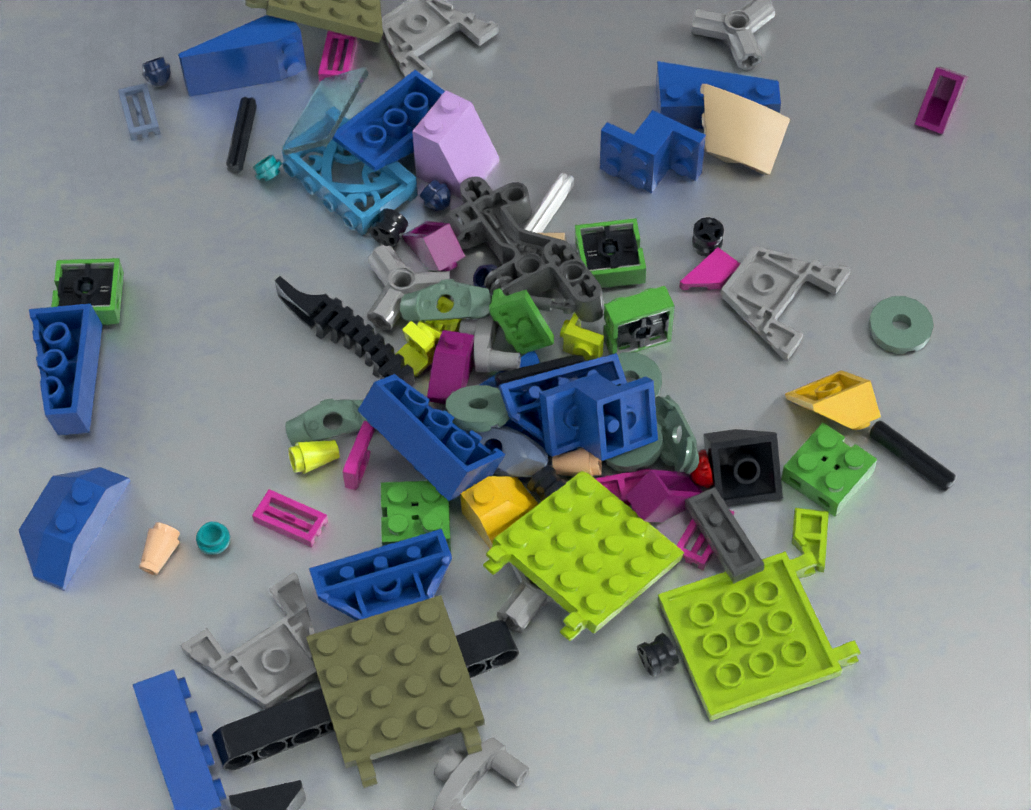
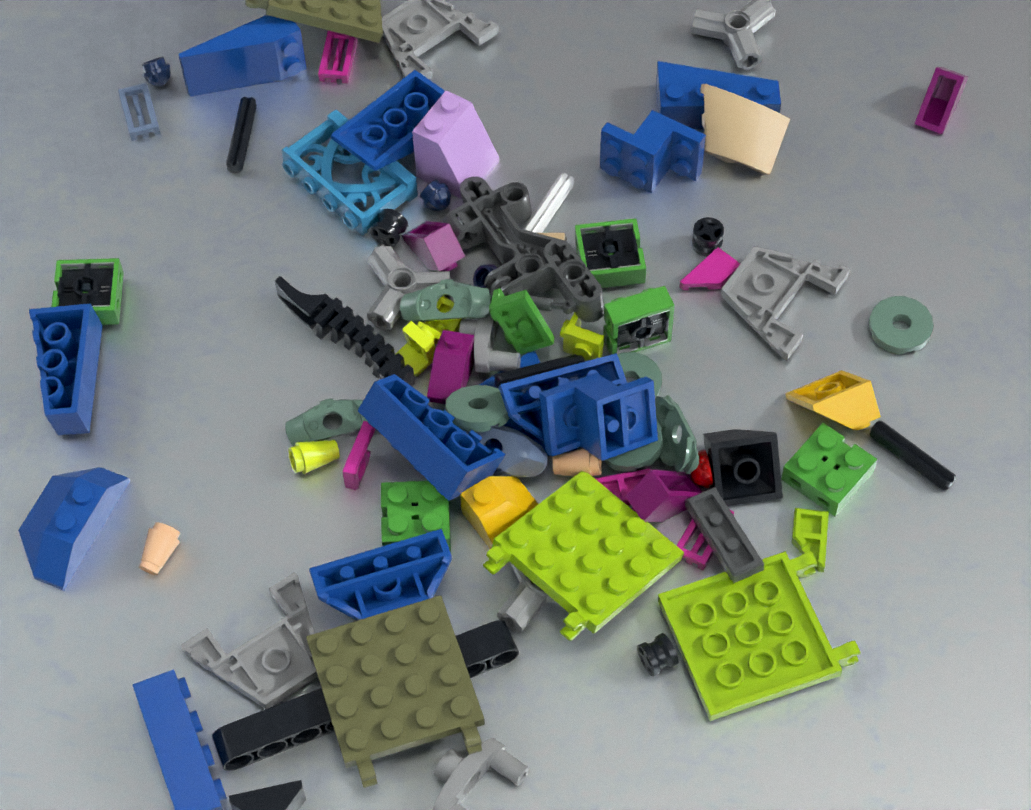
(213, 538): teal plate -> none
(267, 168): teal plate -> none
(305, 538): dark pink tile -> none
(325, 111): clear light blue piece -> none
(545, 482): black wheel -> none

